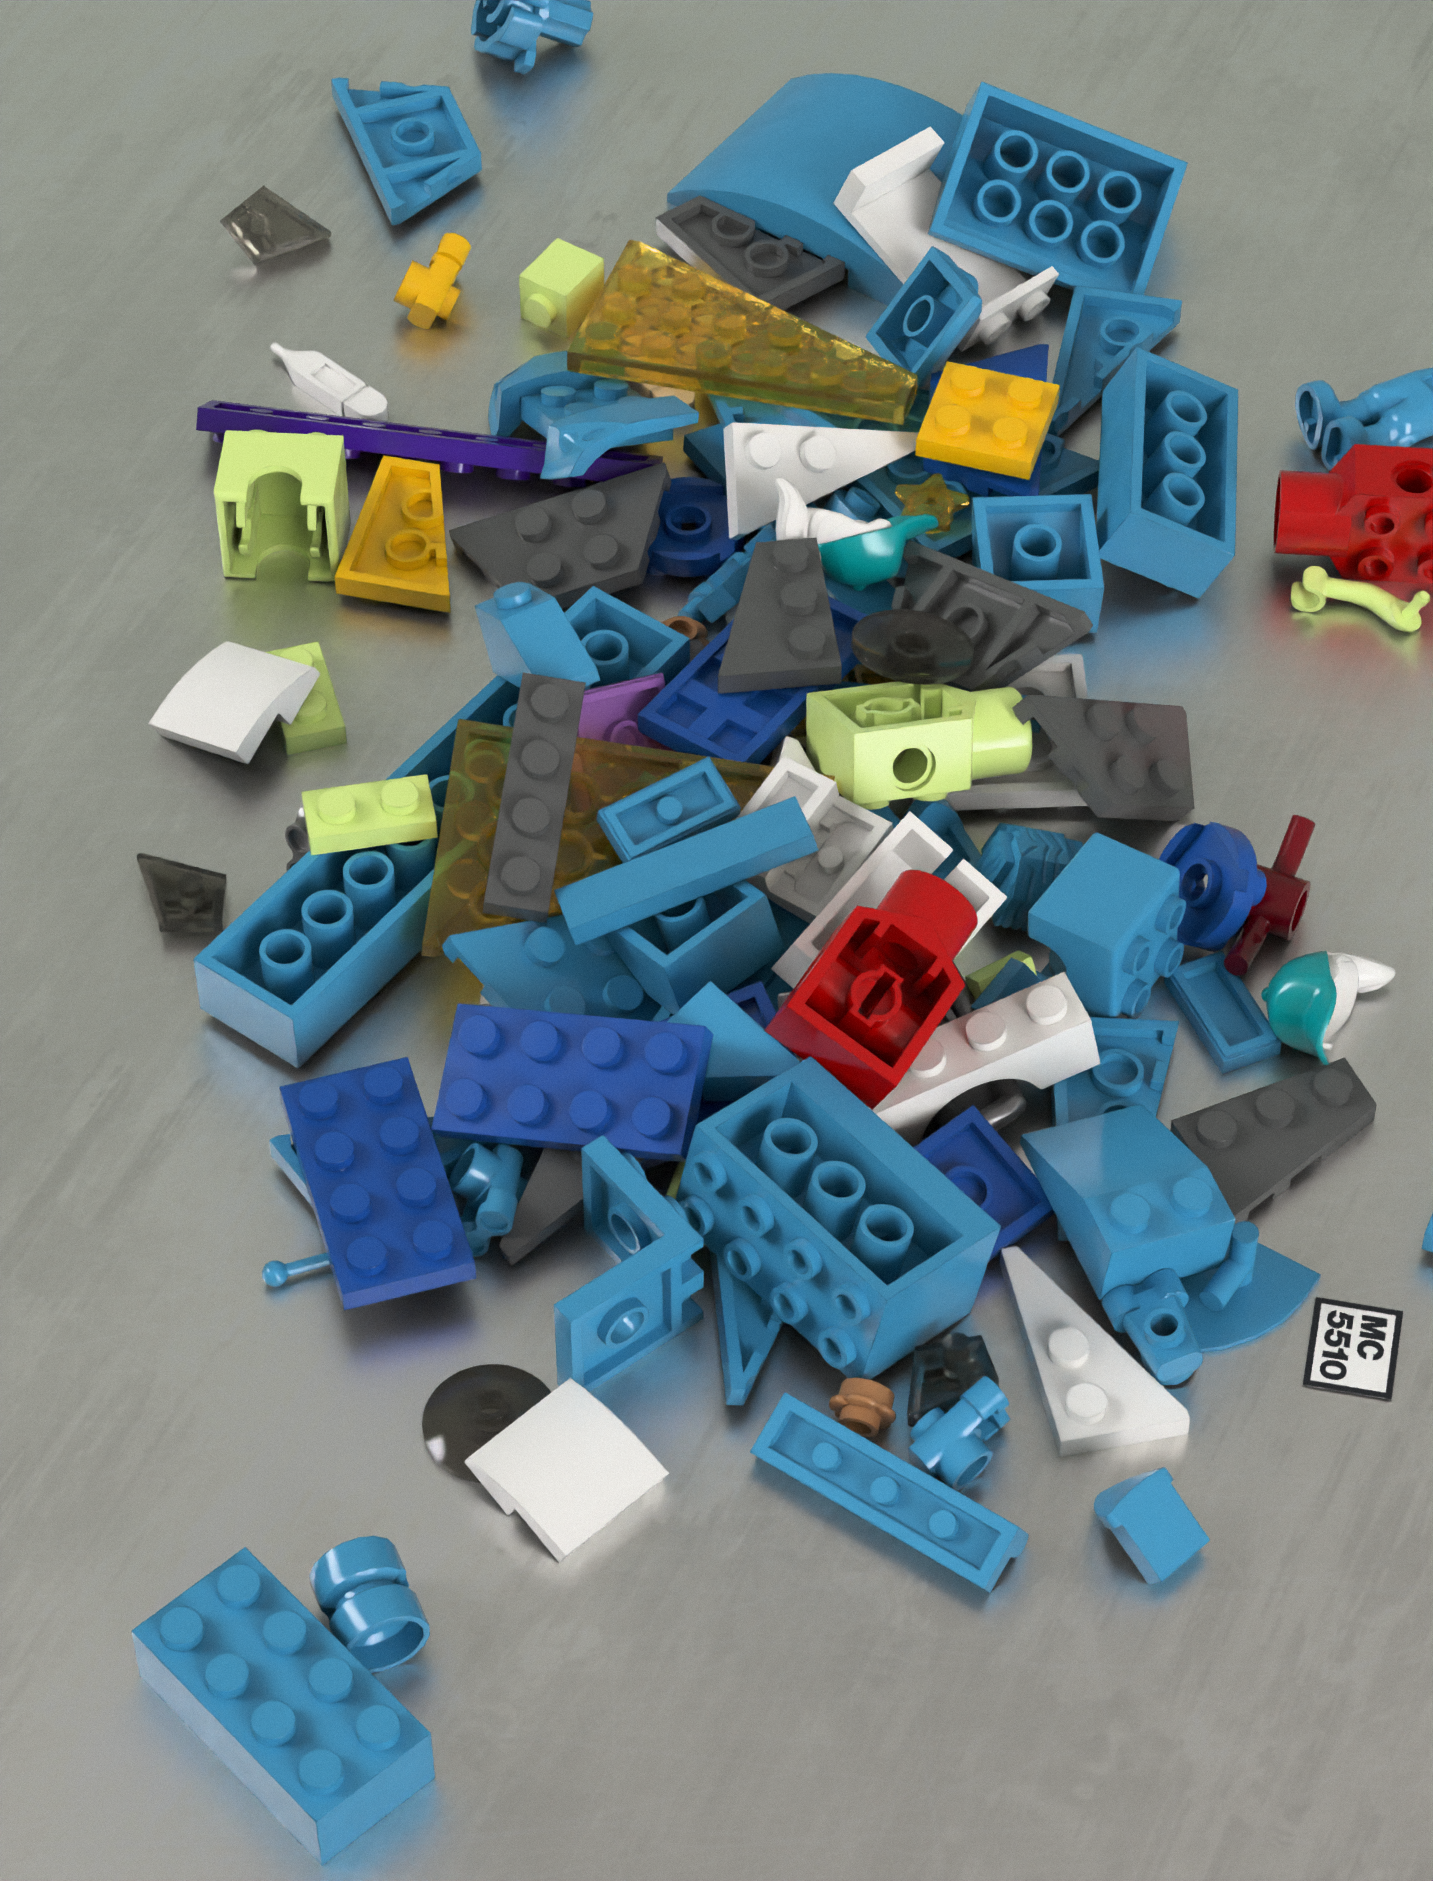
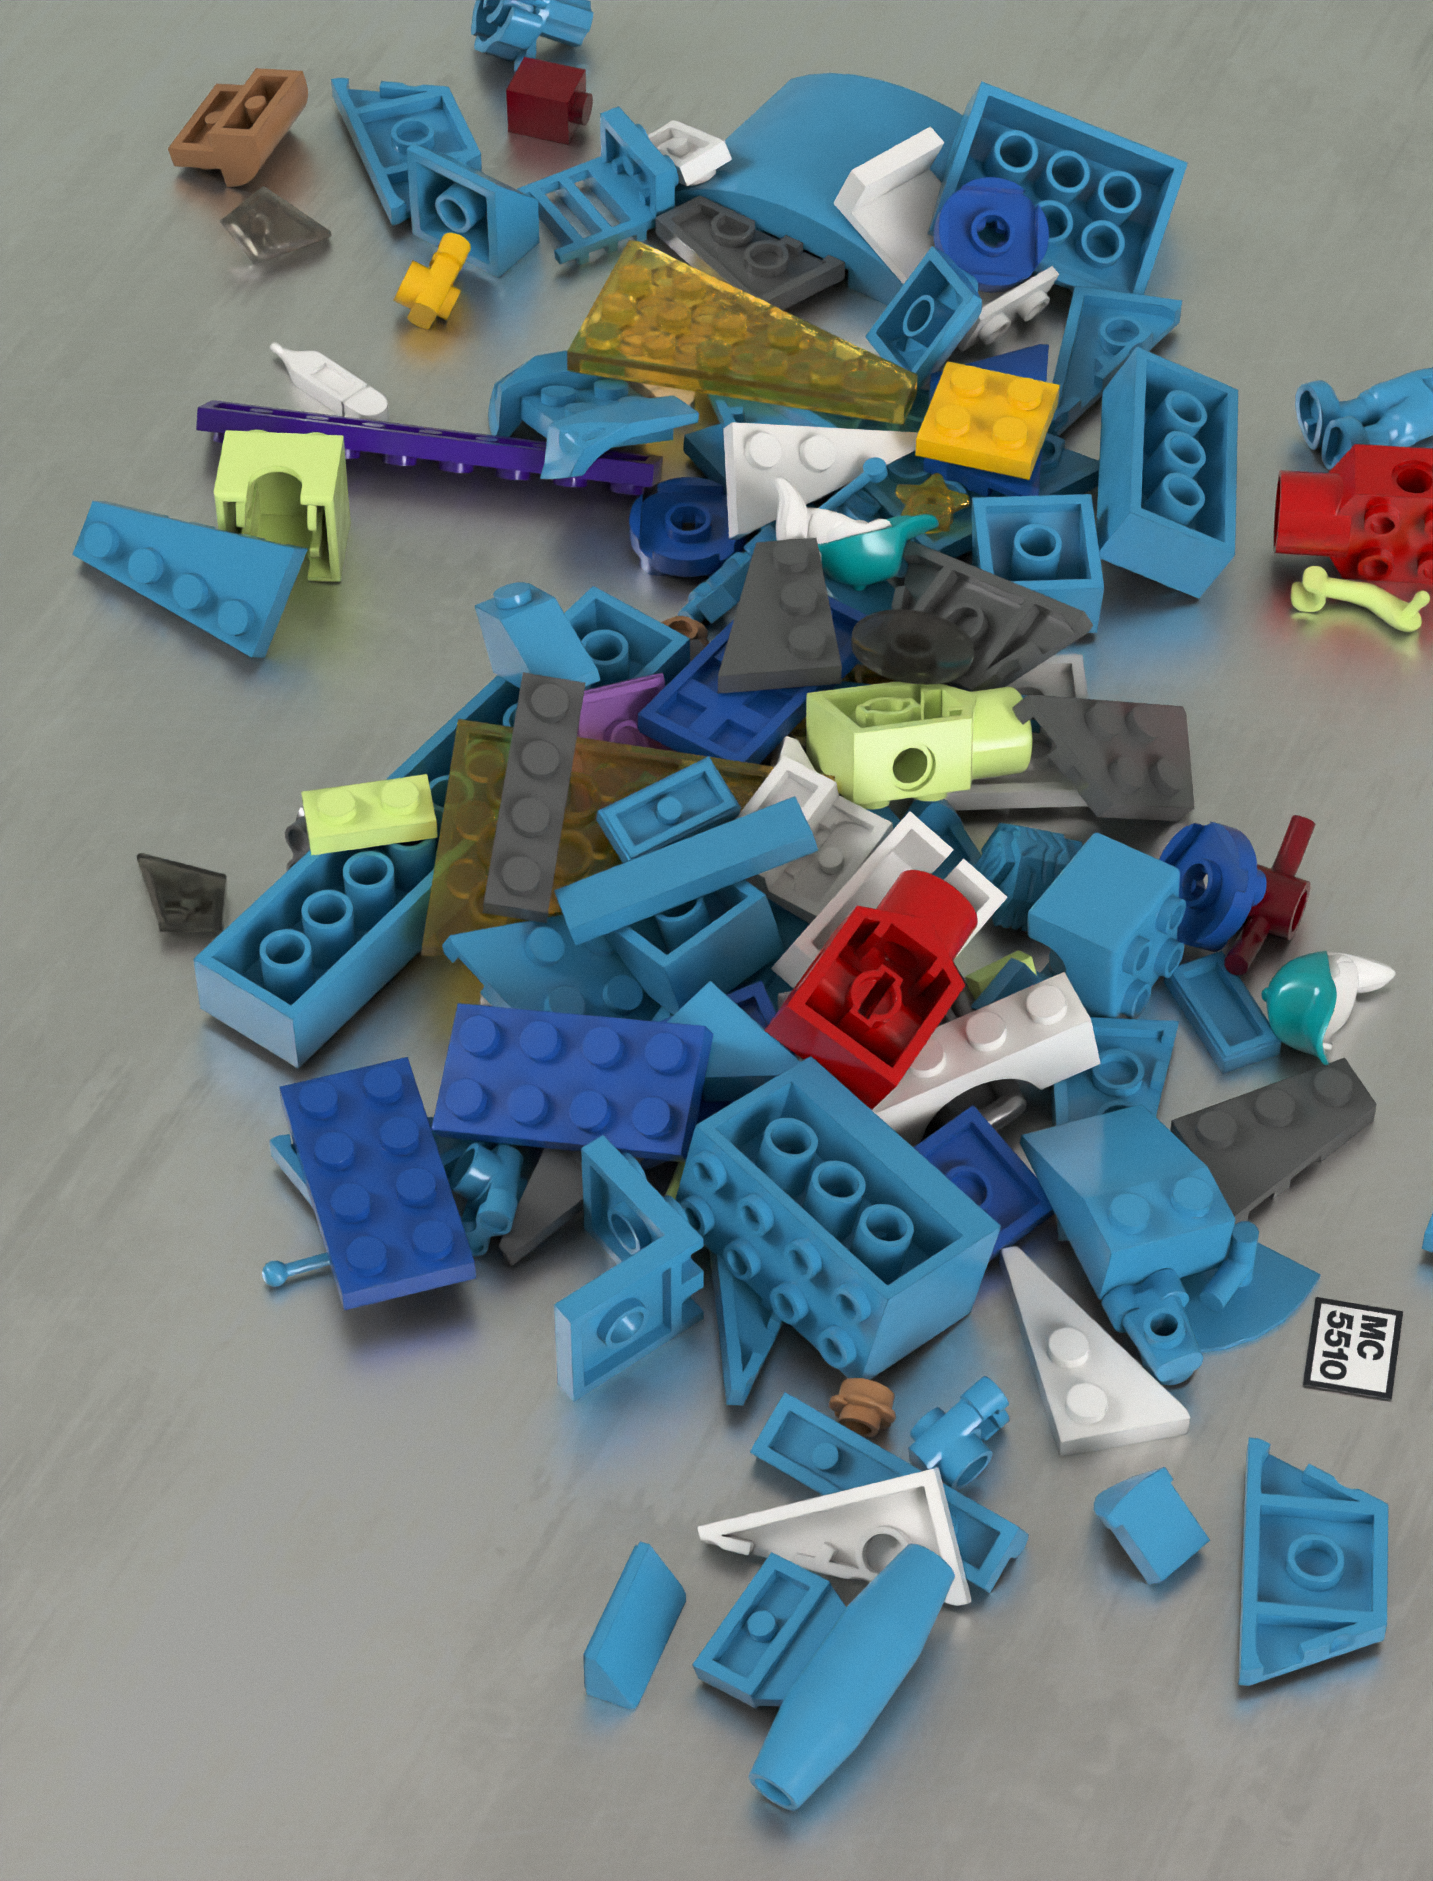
(204, 574): none -> dark azure wing
(233, 700): white slope -> none
(241, 124): none -> medium nougat brick
(284, 1705): dark azure brick -> none
(319, 718): yellowish green plate -> none
(370, 1602): dark azure wheel -> none
(399, 539): yellow wing -> none
(453, 1414): clear smoke dish -> none
(465, 201): none -> dark azure slope
(547, 101): none -> dark red brick
(560, 287): yellowish green brick -> none
(566, 1468): white slope -> none
(572, 539): dark grey wing -> none
(627, 178): none -> dark azure plate
(633, 1629): none -> dark azure slope
(692, 151): none -> white plate
(821, 1661): none -> dark azure plate
(852, 1530): none -> white wing
(874, 472): none -> dark azure hinge
(945, 1372): clear smoke piece -> none
(1012, 214): none -> blue plate
(1307, 1567): none -> dark azure wing

